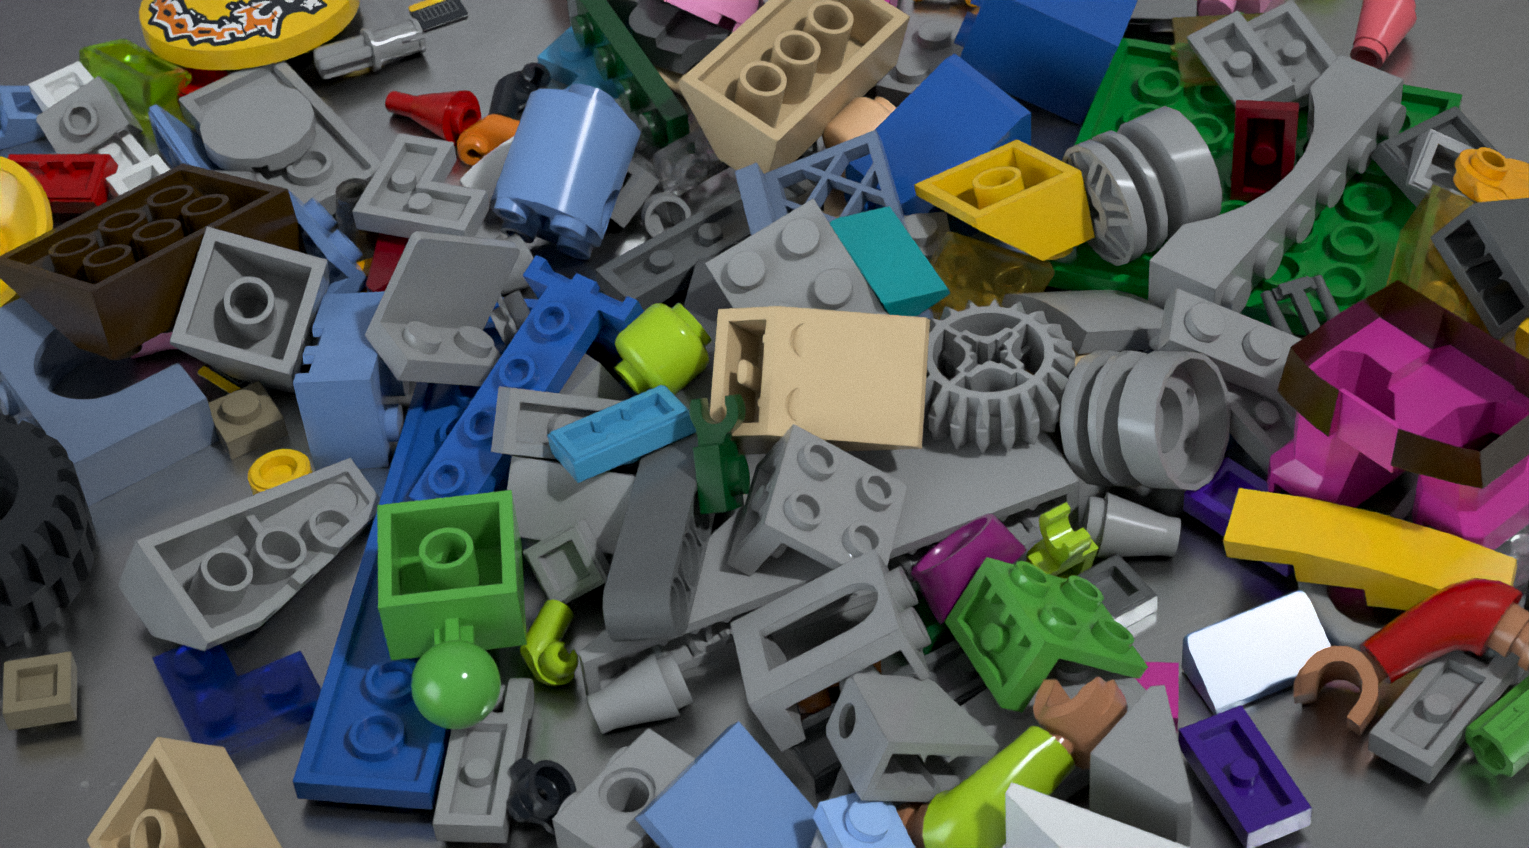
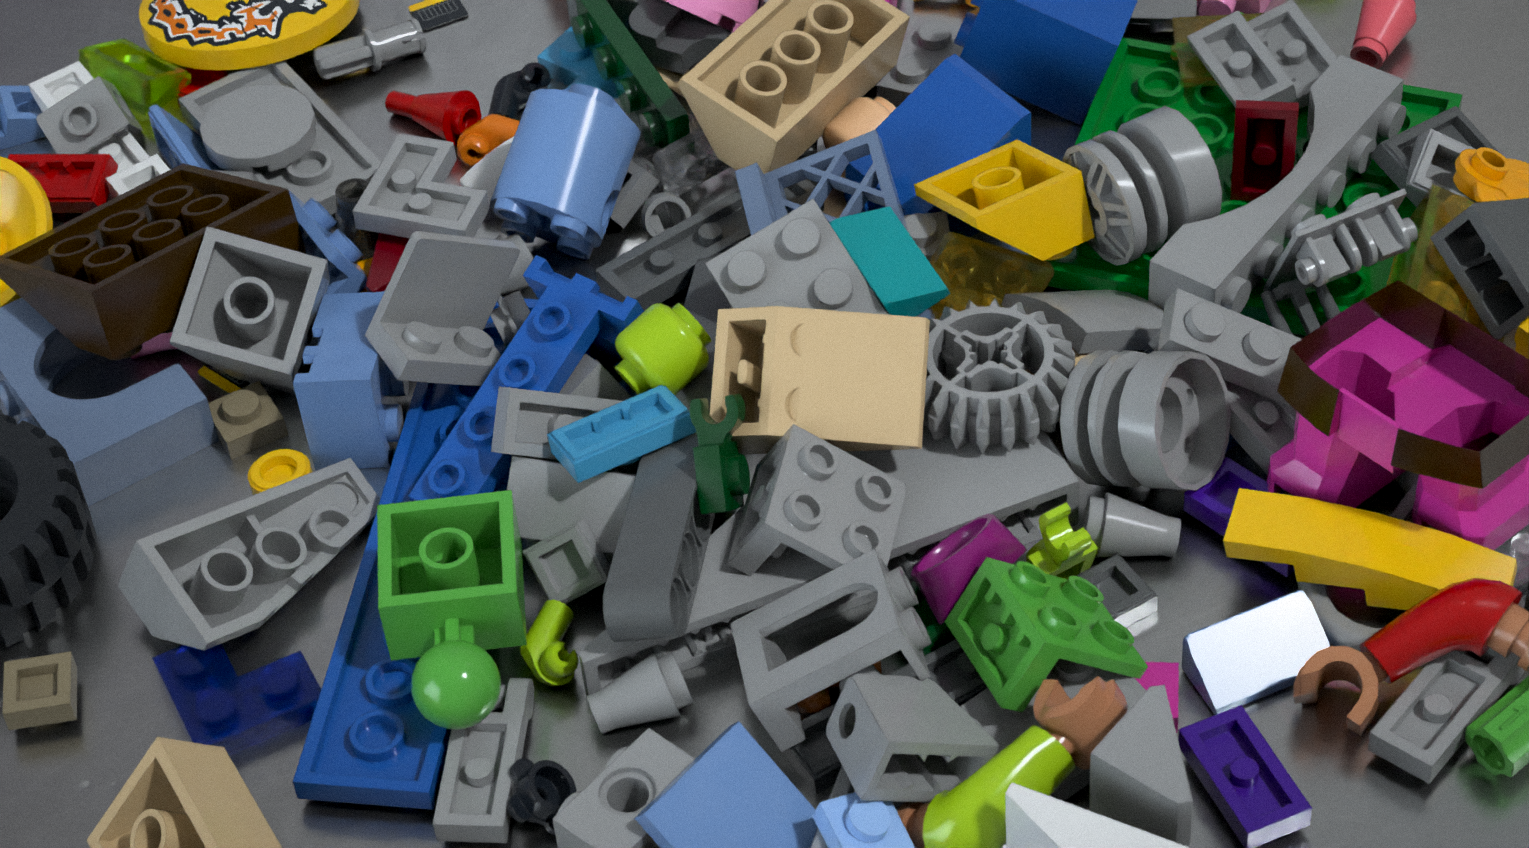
(1341, 244): none -> light grey hinge

